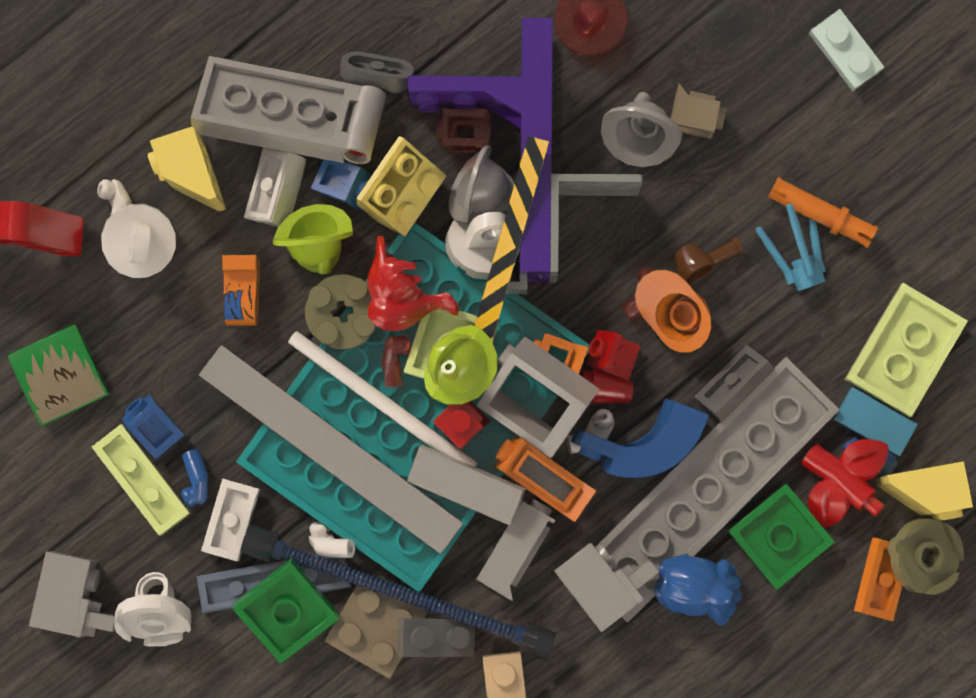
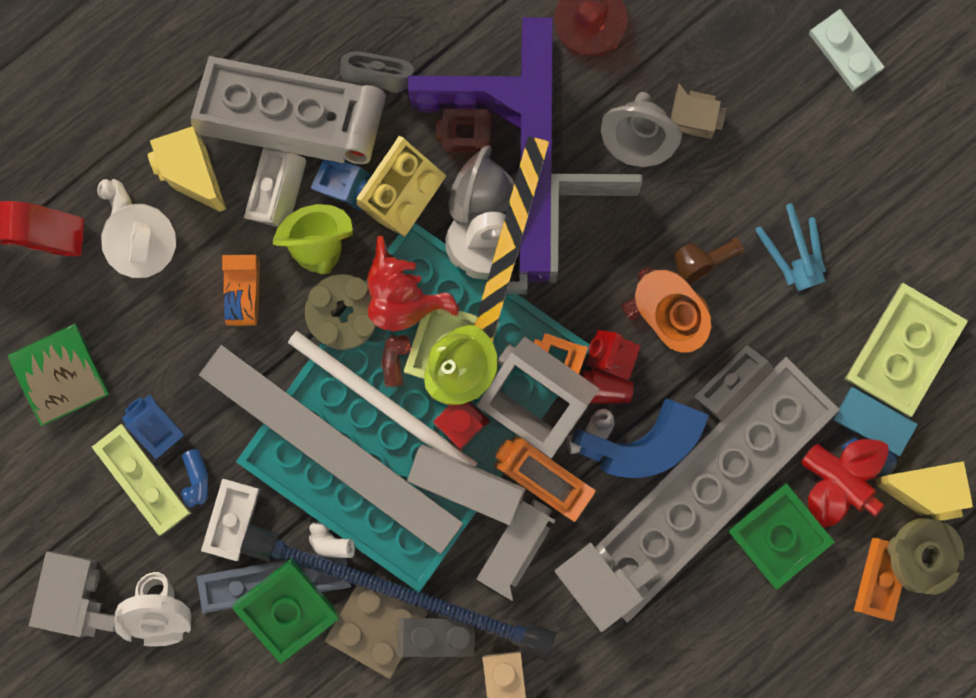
(698, 587): blue hair -> none
(823, 212): orange pin -> none

